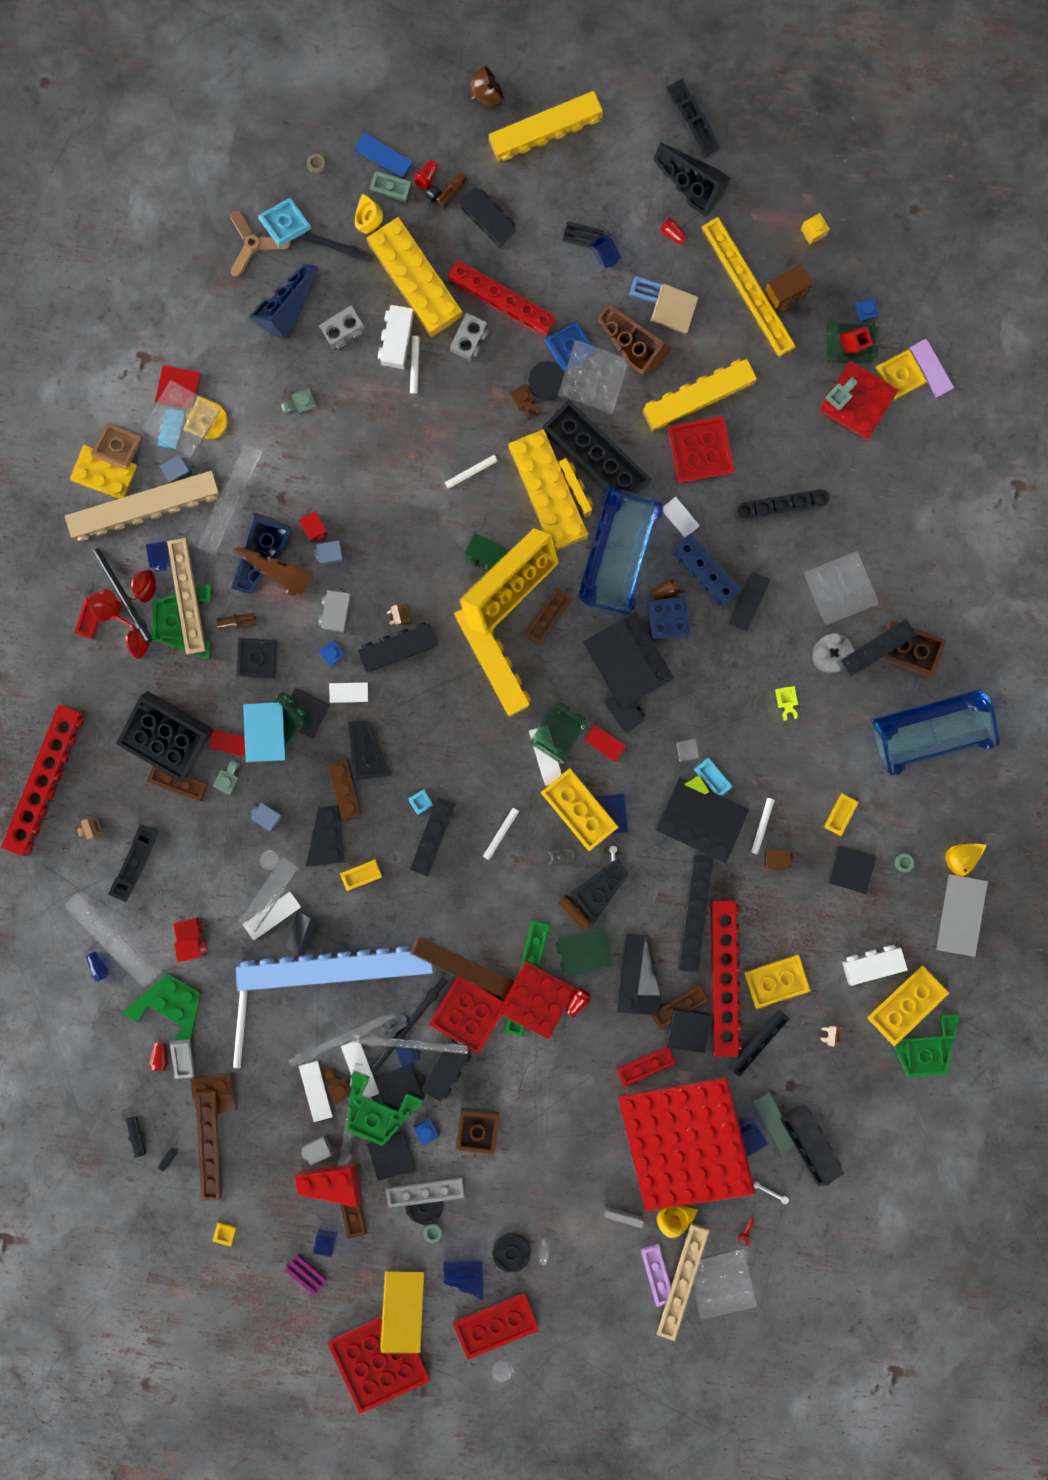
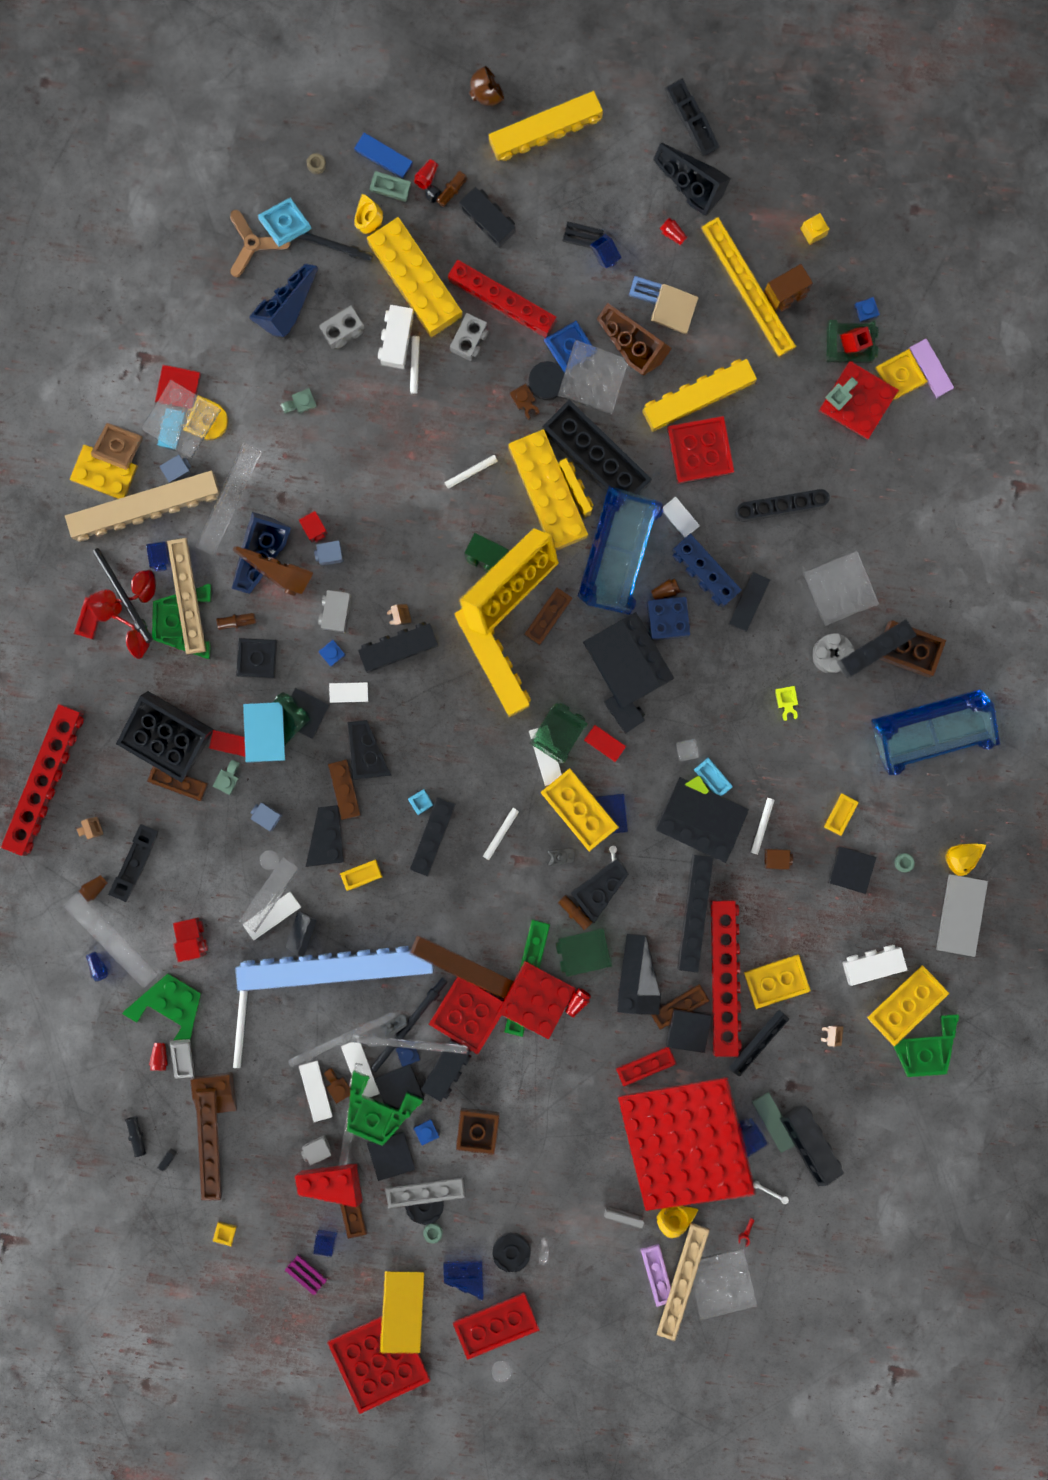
(92, 888): none -> reddish brown cone

